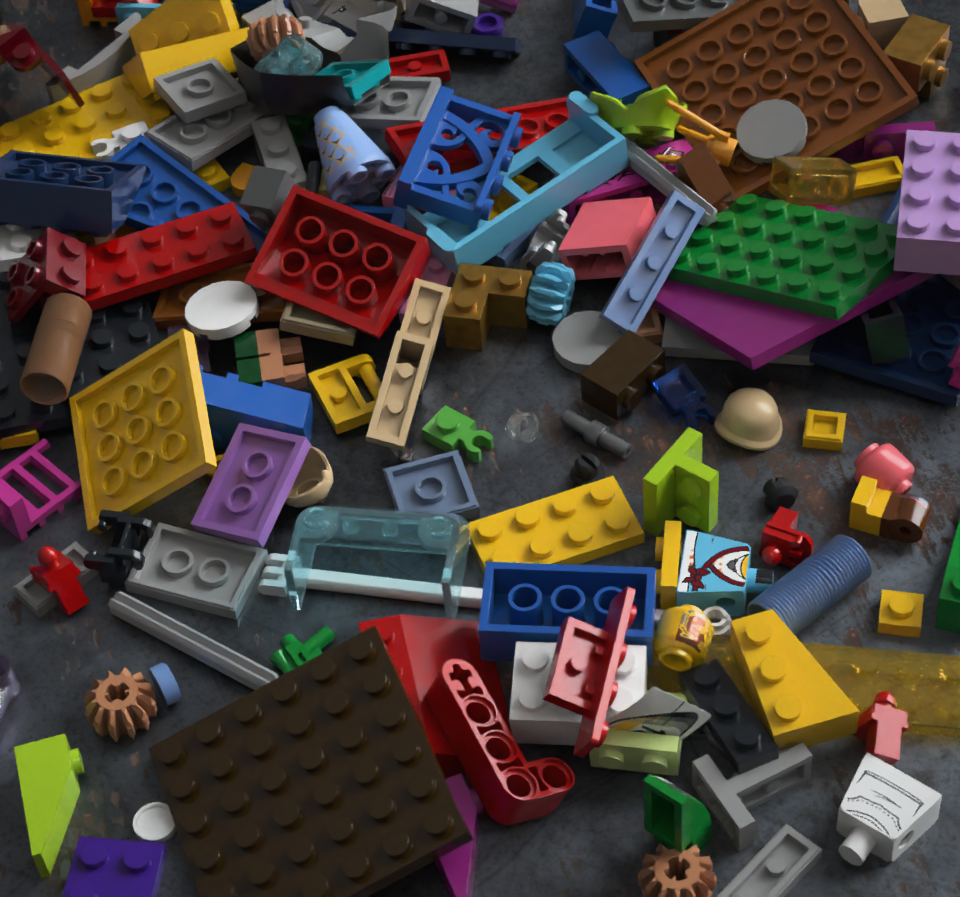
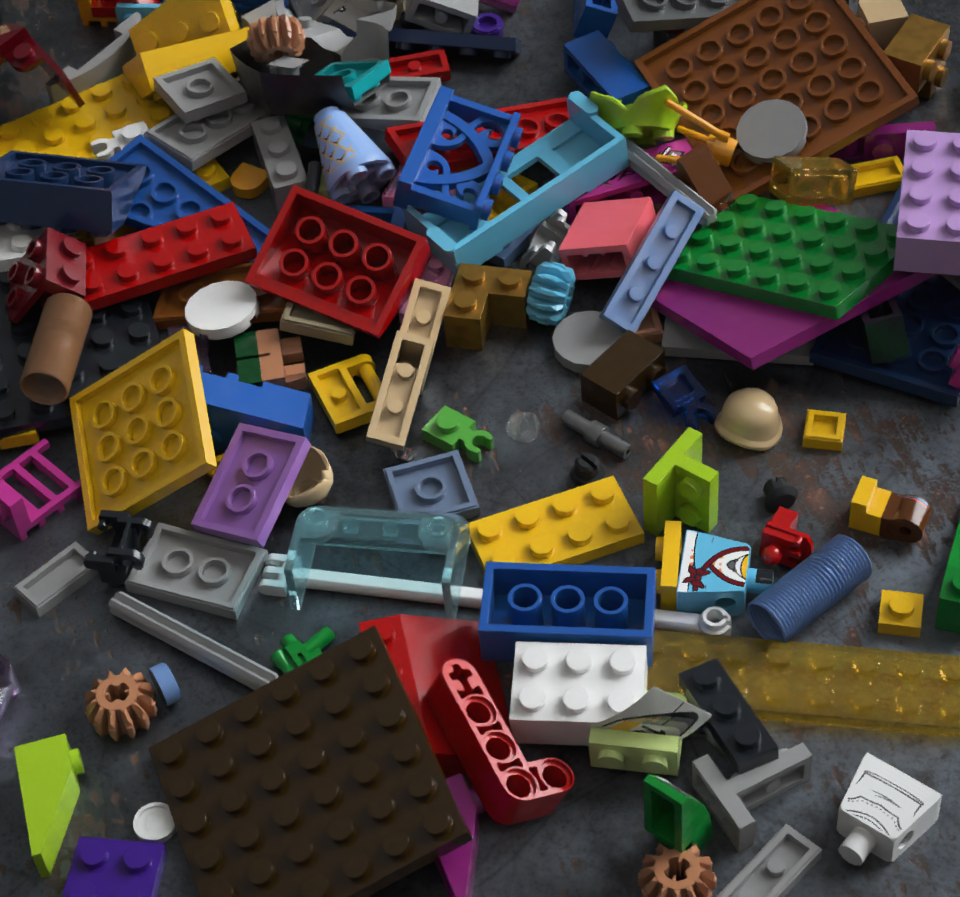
(58, 576): red piece -> none
(266, 195): dark grey brick -> none
(292, 57): clear light blue piece -> none
(586, 669): red bracket -> none
(683, 637): yellow head -> none
(788, 685): yellow wedge -> none
(882, 728): piece -> none
(886, 466): coral head -> none

